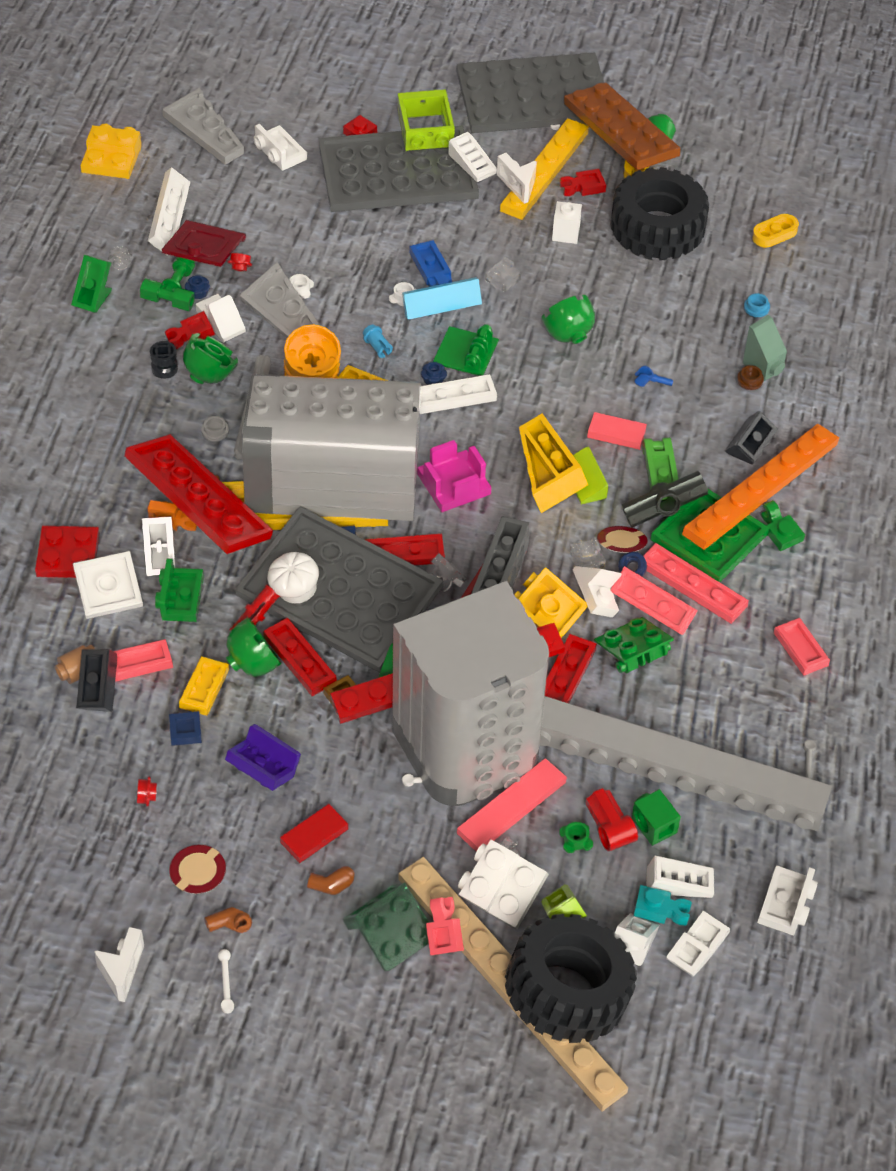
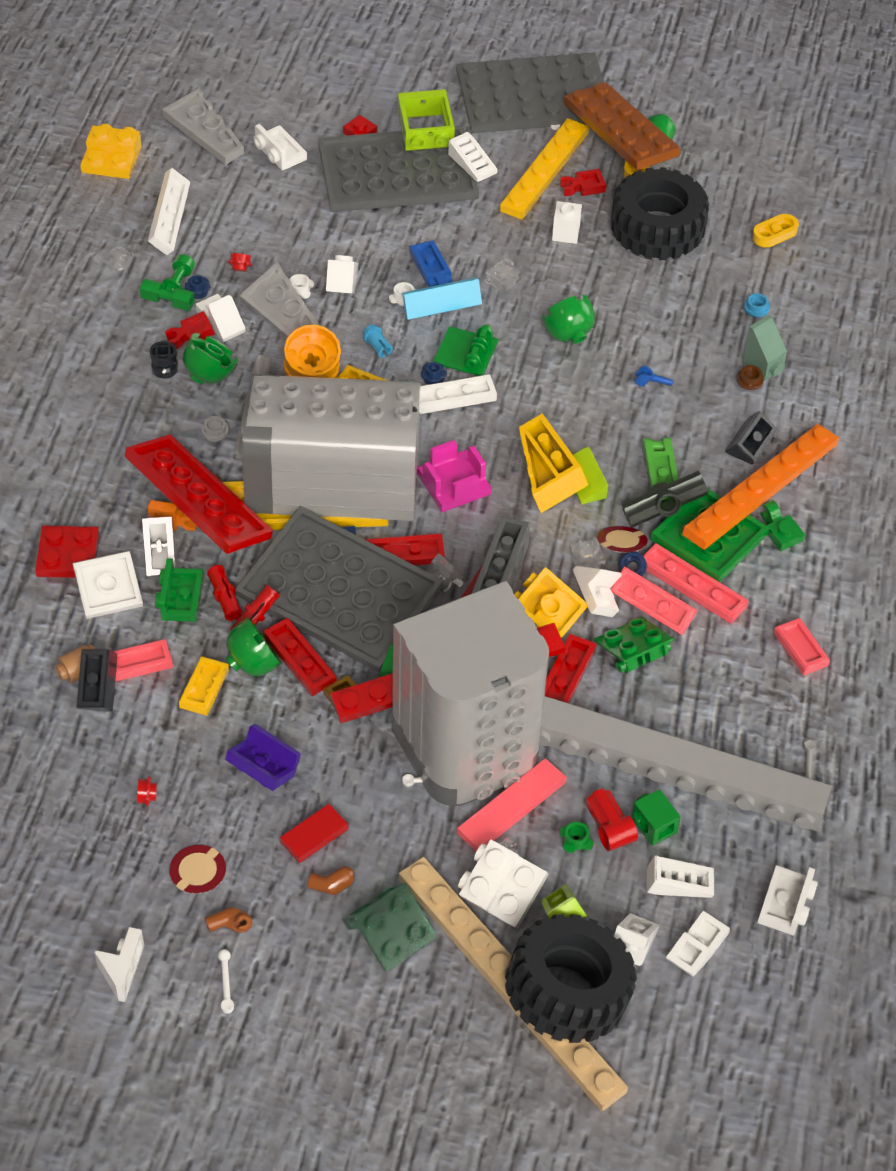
(91, 284): green slope -> none
(185, 728): dark blue plate -> none
(203, 243): dark red container -> none
(224, 593): none -> red pin
(293, 577): white piece -> none
(341, 274): none -> white slope
(444, 932): coral plate -> none
(517, 178): white slope -> none
(617, 430): coral tile -> none
(657, 905): teal plate -> none

